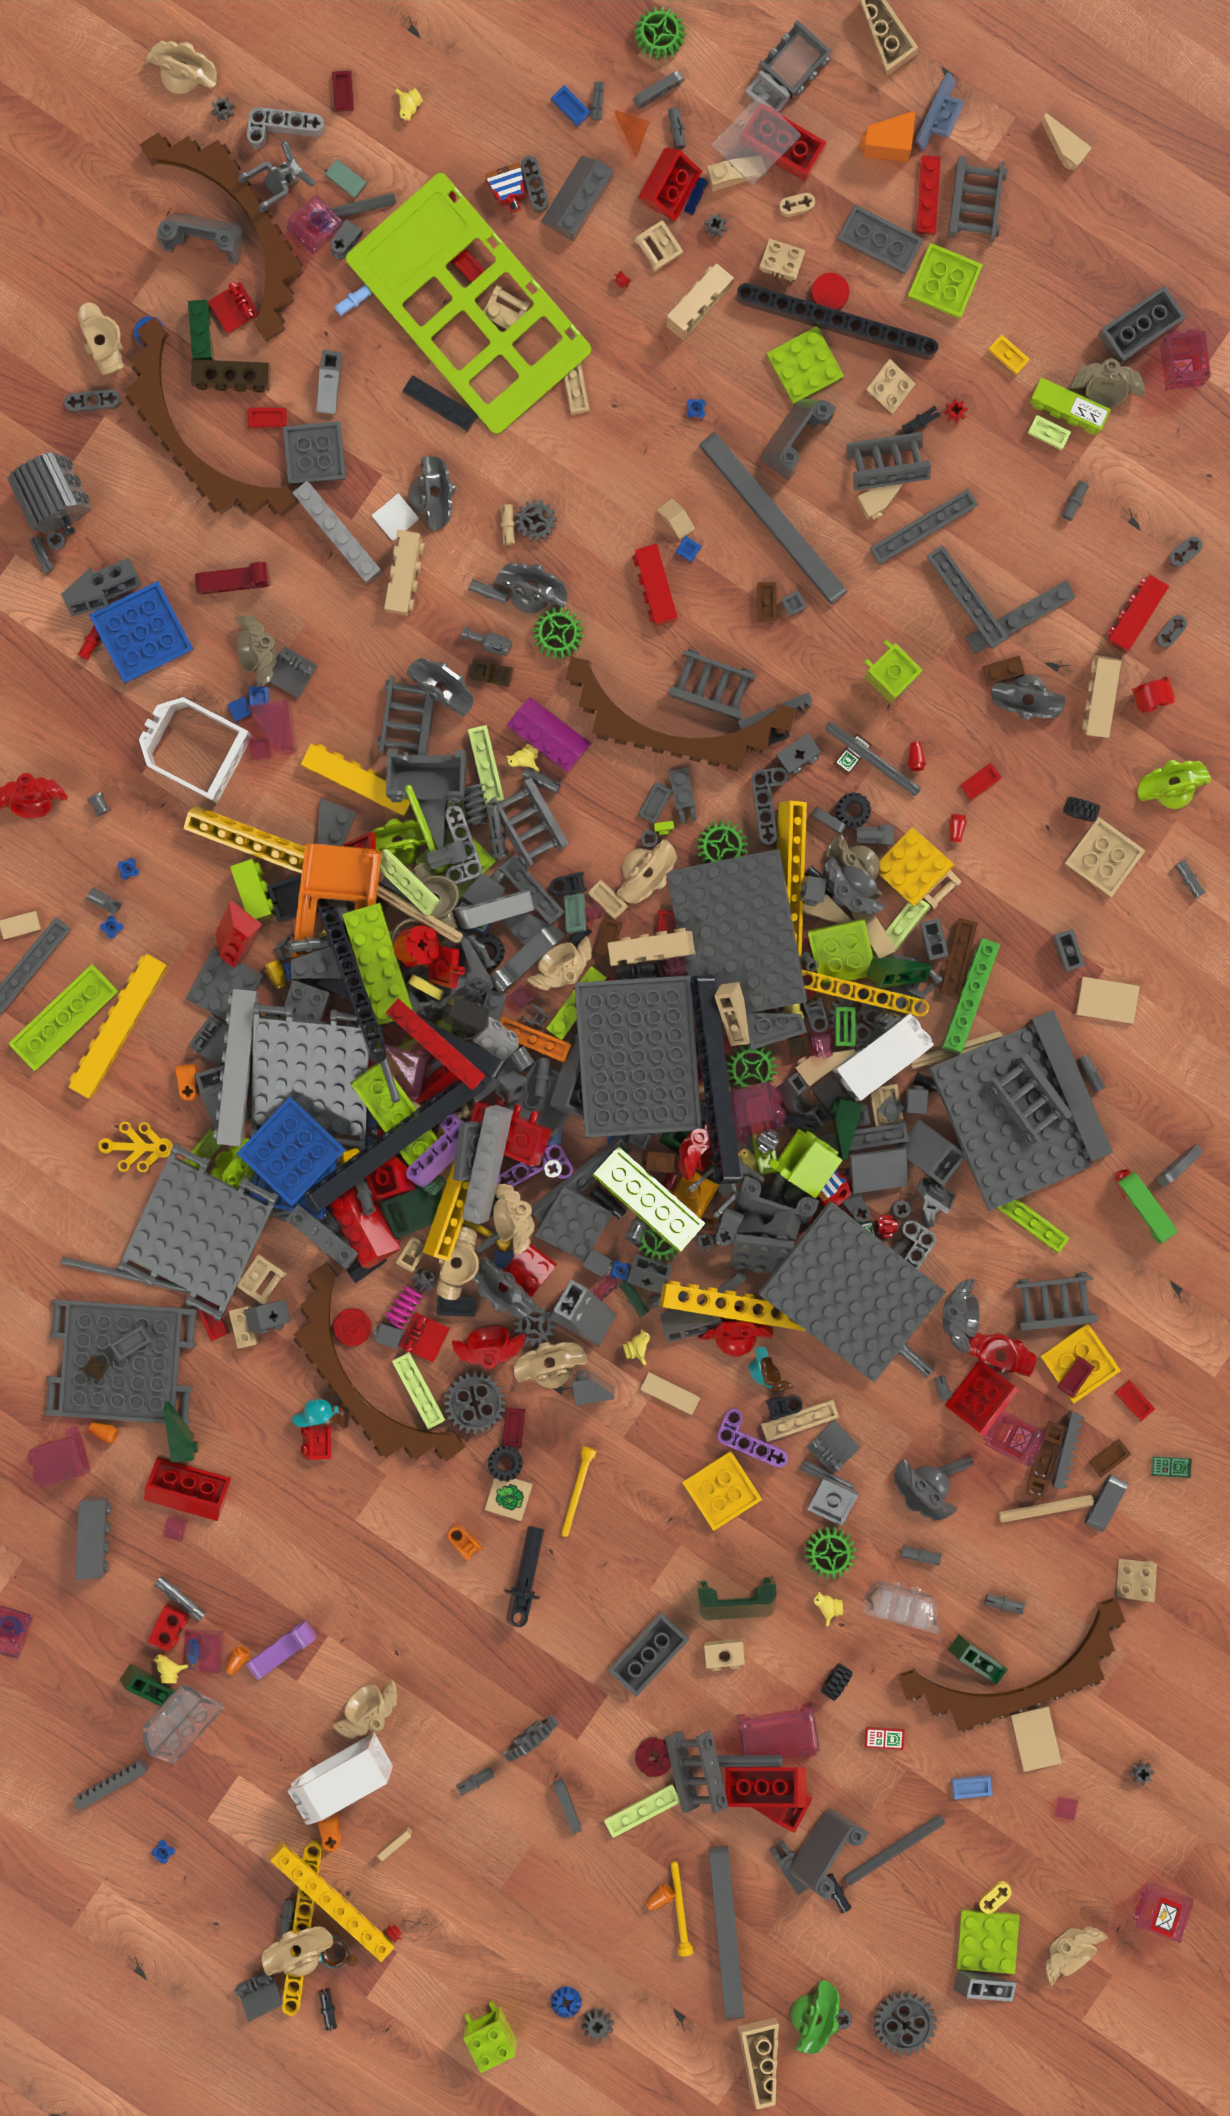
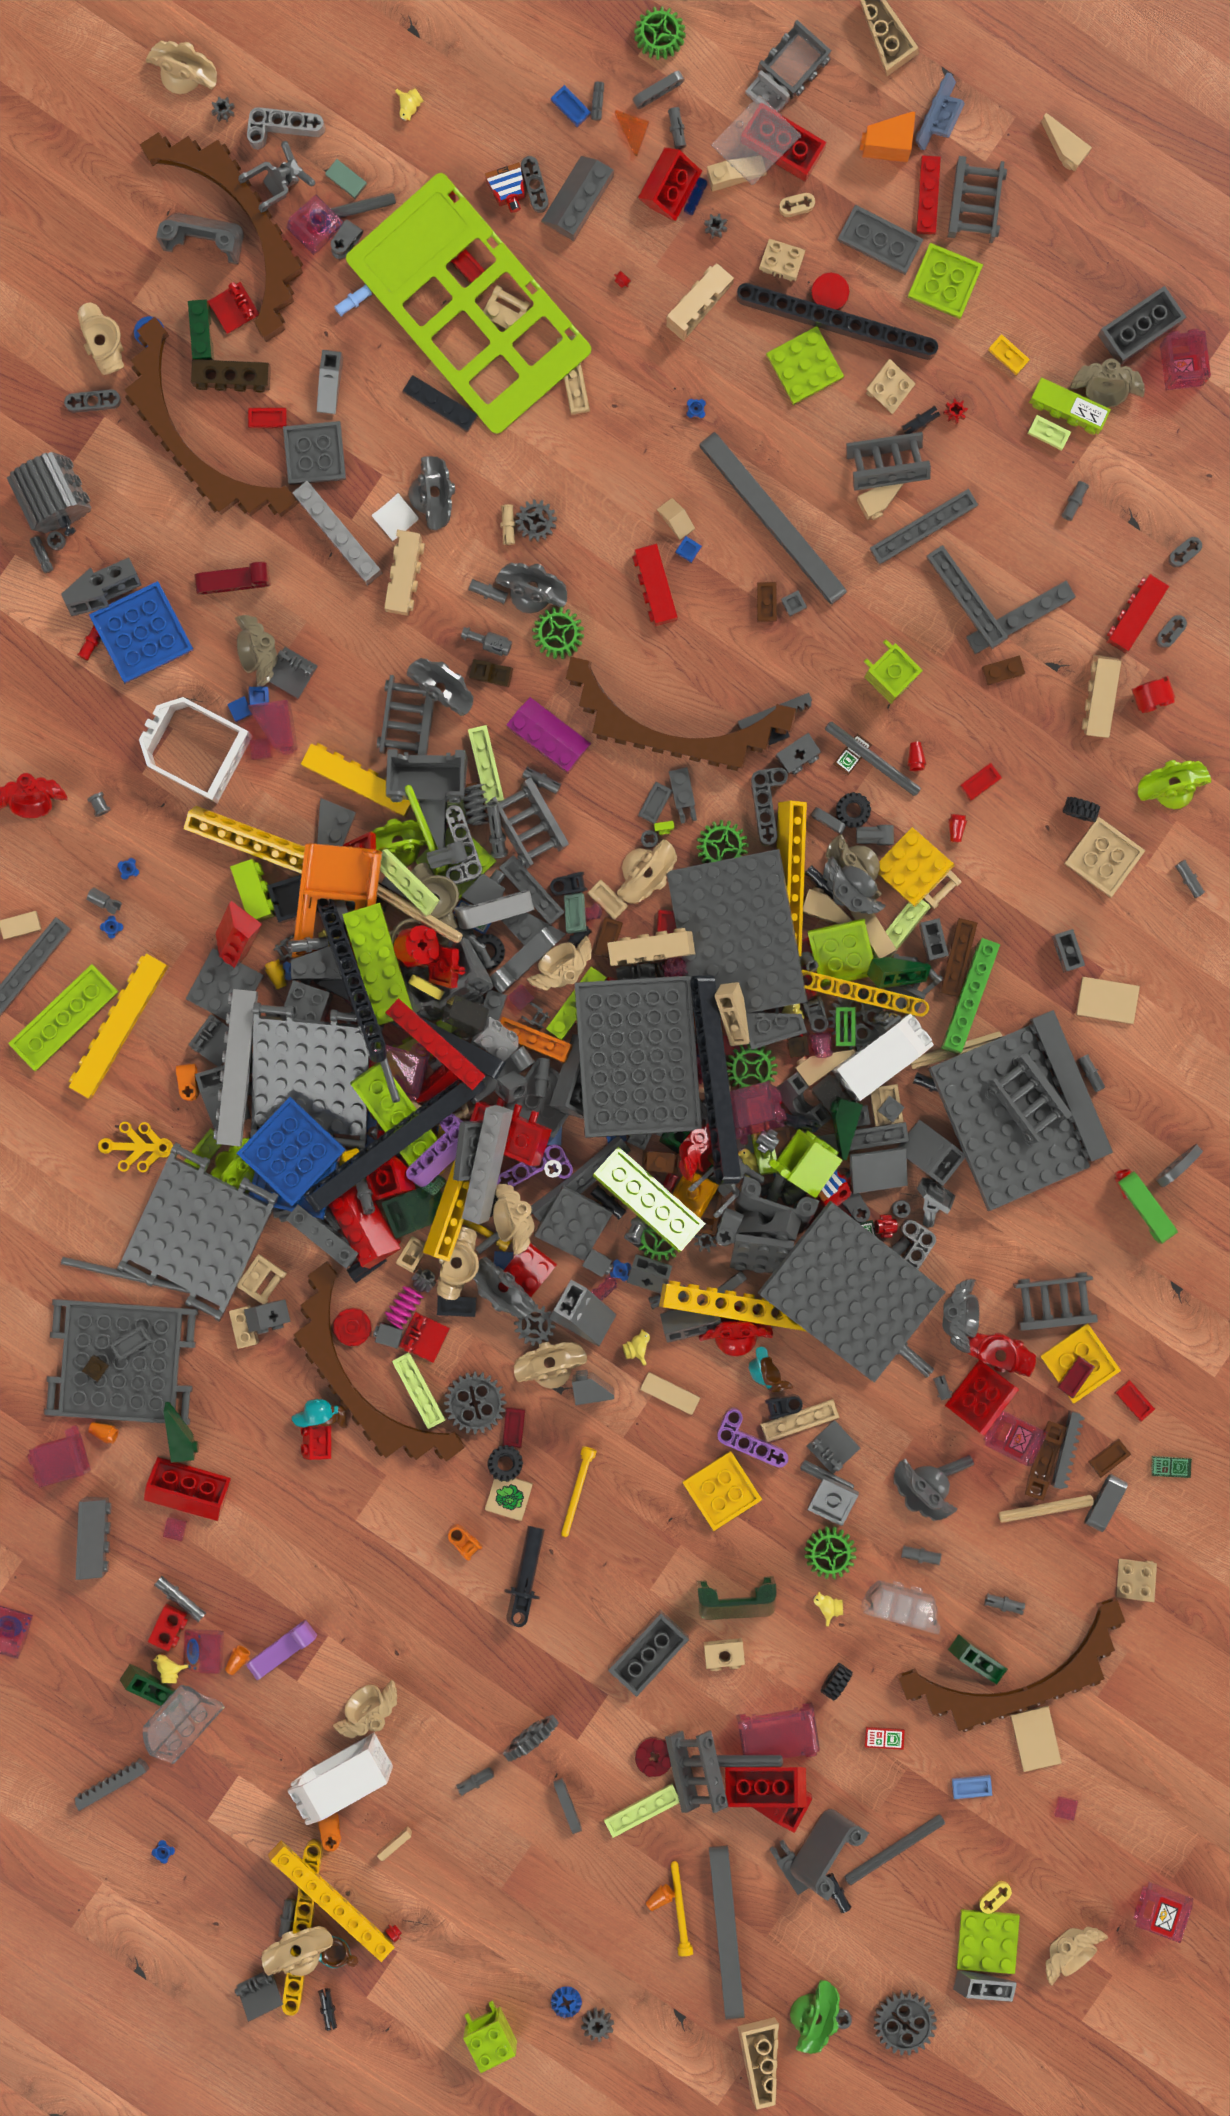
(214, 1328): red tile -> none
(343, 91): dark red tile -> none
(488, 1346): red piece -> none
(524, 757): light yellow animal -> none
(634, 1298): clear green pin -> none
(664, 243): tan plate -> none
(697, 698): dark grey fence -> none
(778, 452): dark grey windscreen -> none
(812, 890): dark grey brick -> none
(916, 1100): dark grey brick -> none
(1010, 697): dark grey piece -> none
(1035, 1224): lime tile -> none
(1145, 1775): dark grey gear -> none

